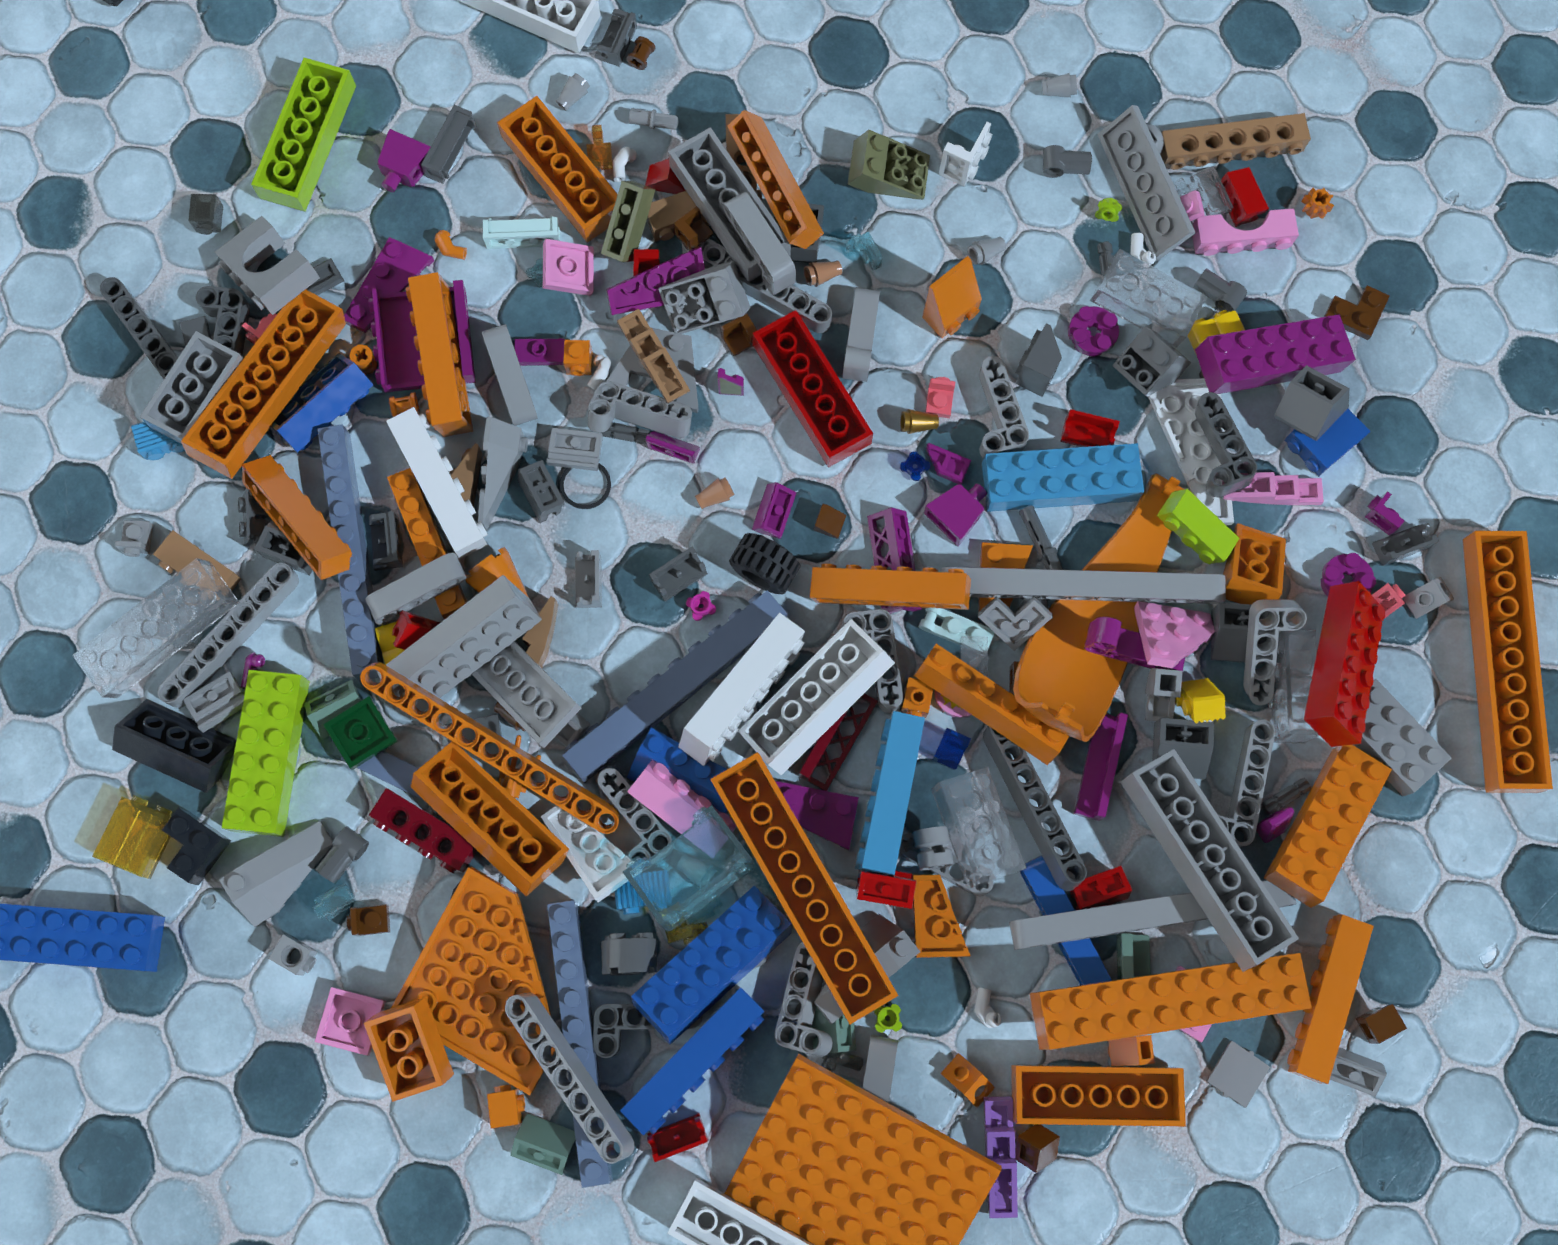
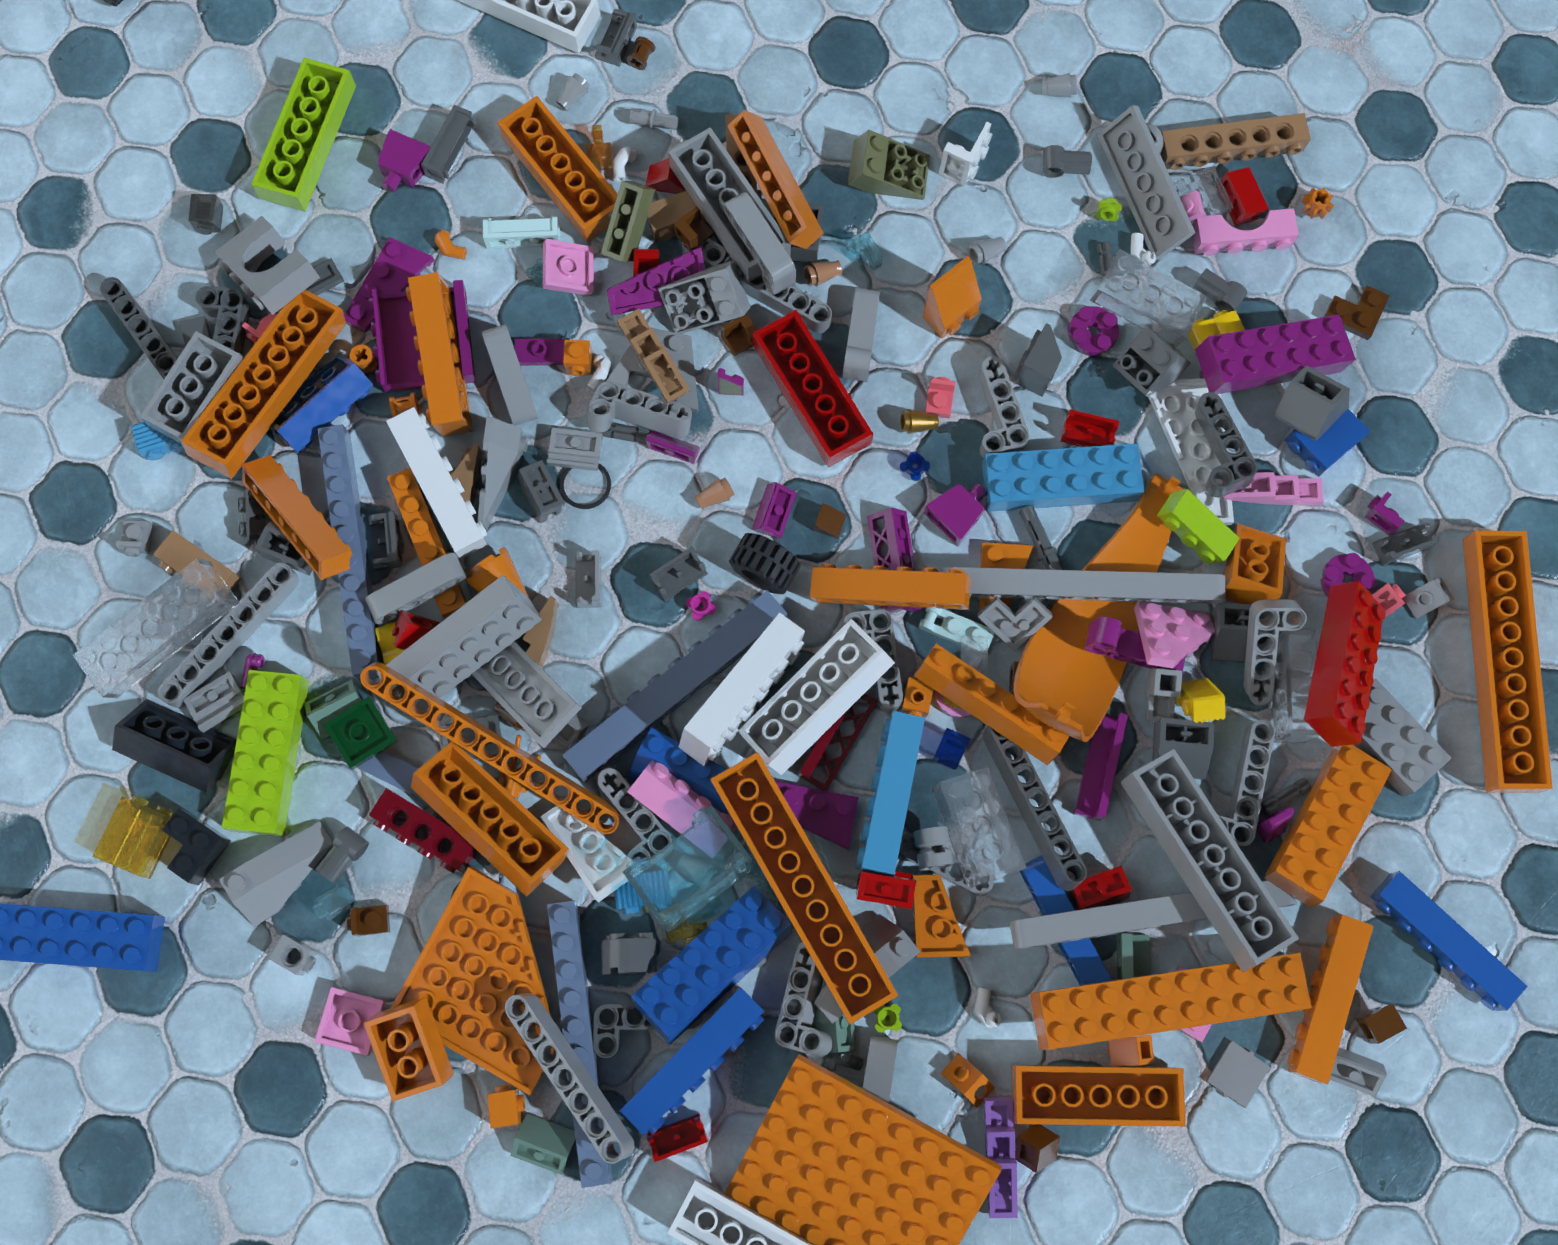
(948, 464): magenta tile -> none
(1448, 941): none -> blue brick

